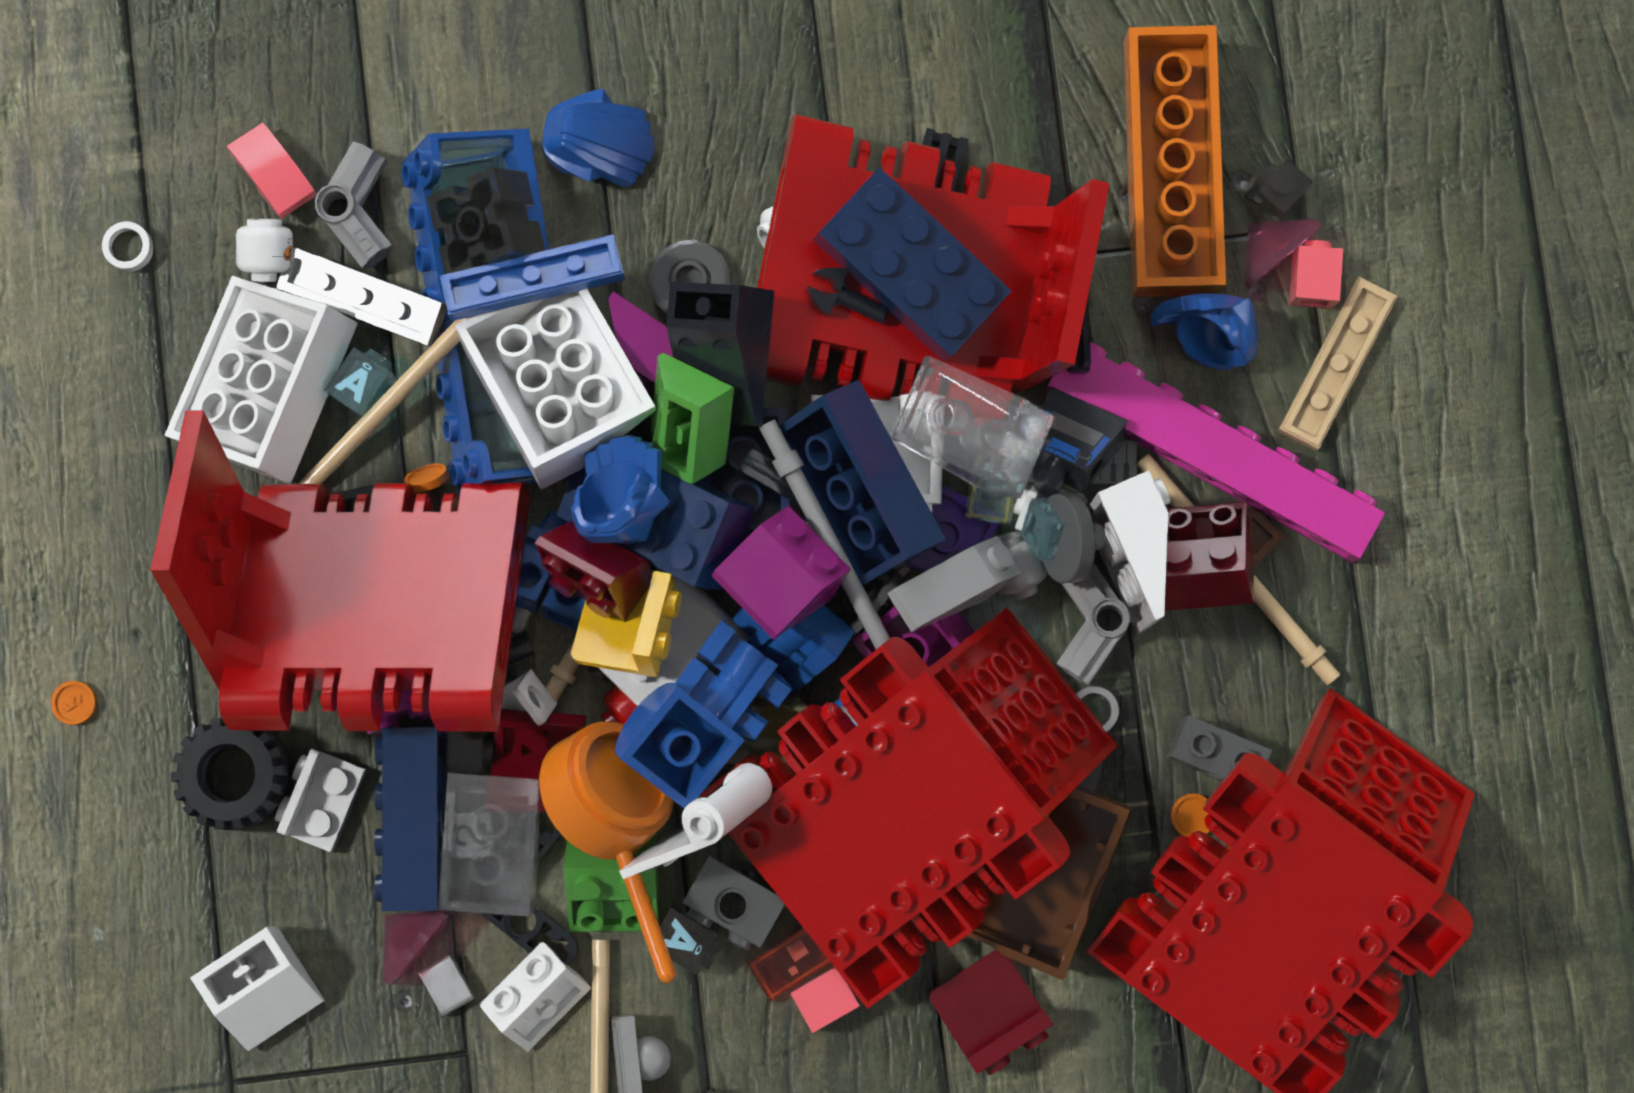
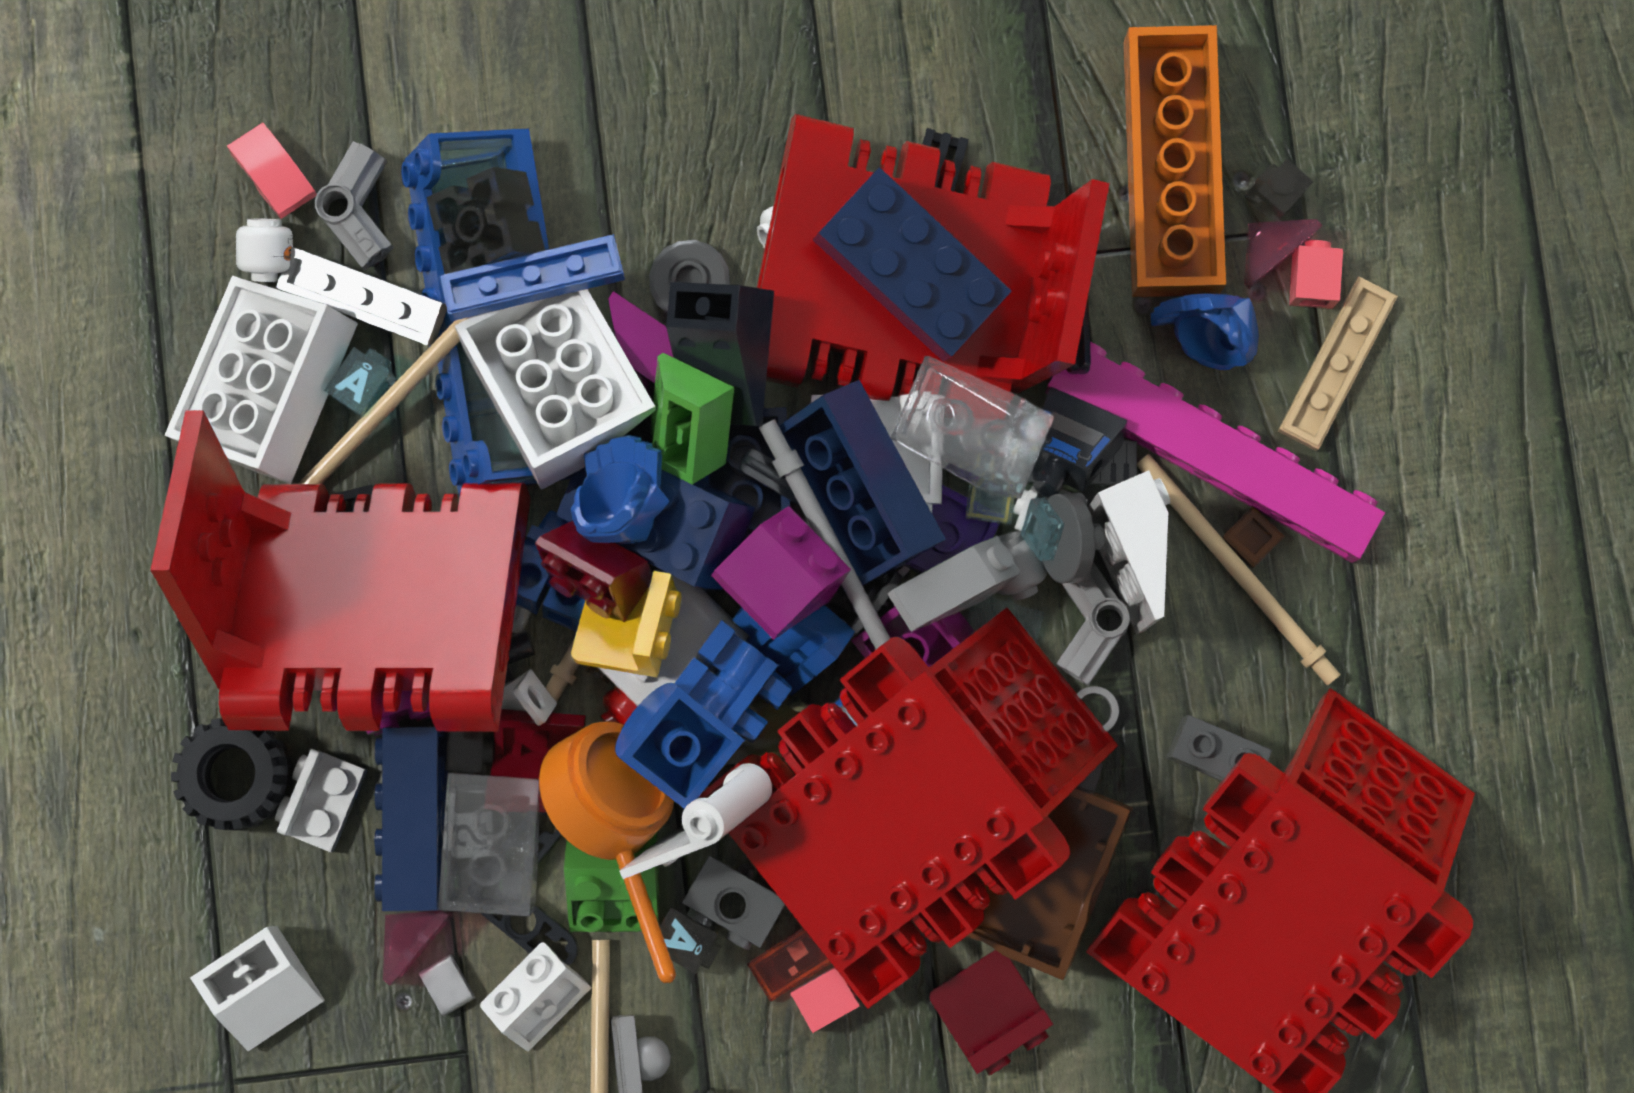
(73, 702): orange piece -> none
(135, 264): white piece -> none
(427, 477): orange piece -> none
(598, 139): blue hair -> none
(844, 296): black bar -> none
(1188, 814): orange piece -> none
(1209, 557): dark red slope -> none

